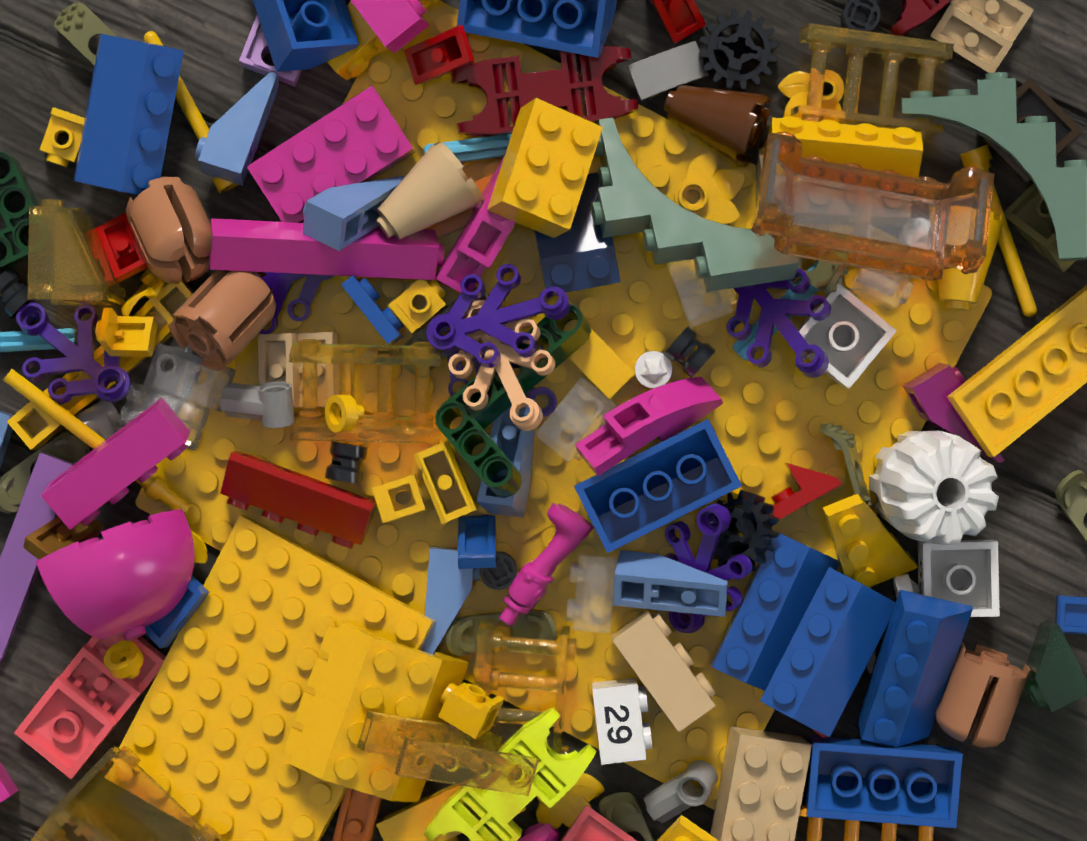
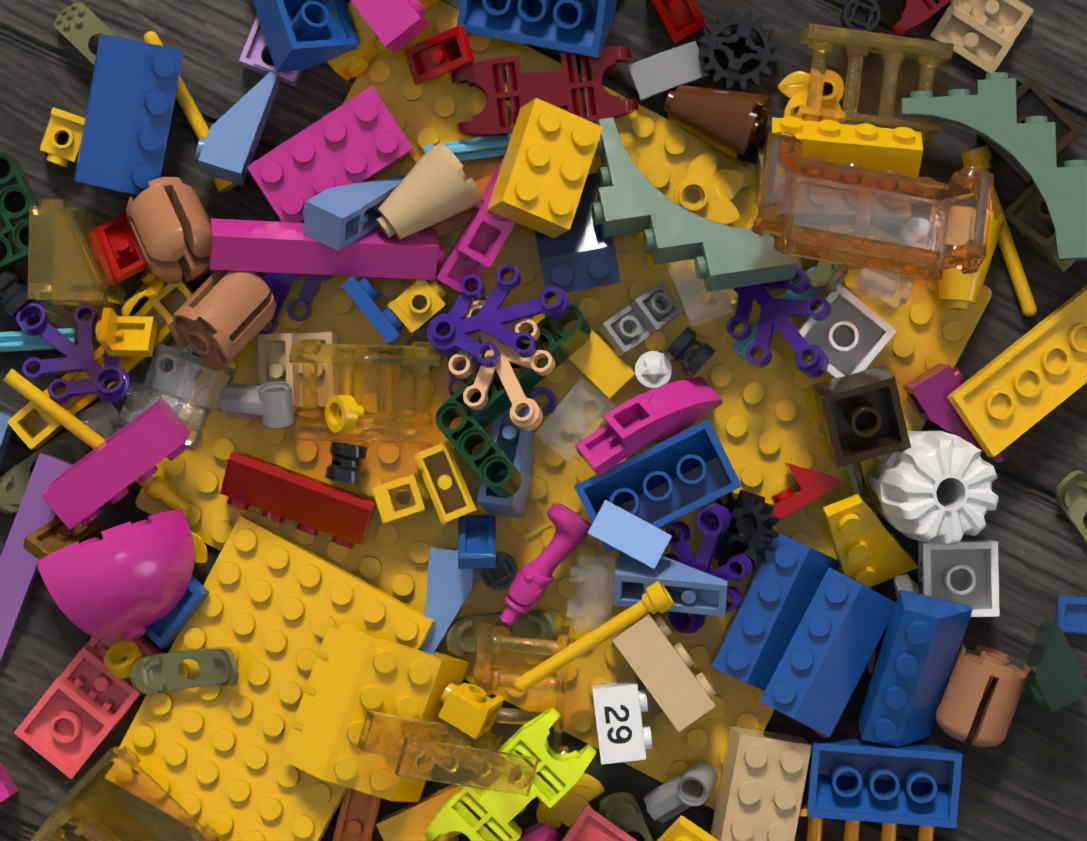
(163, 672): none -> olive piece
(629, 534): none -> light blue tile
(640, 319): none -> light grey slope
(654, 600): none -> yellow piece
(861, 416): none -> dark brown brick

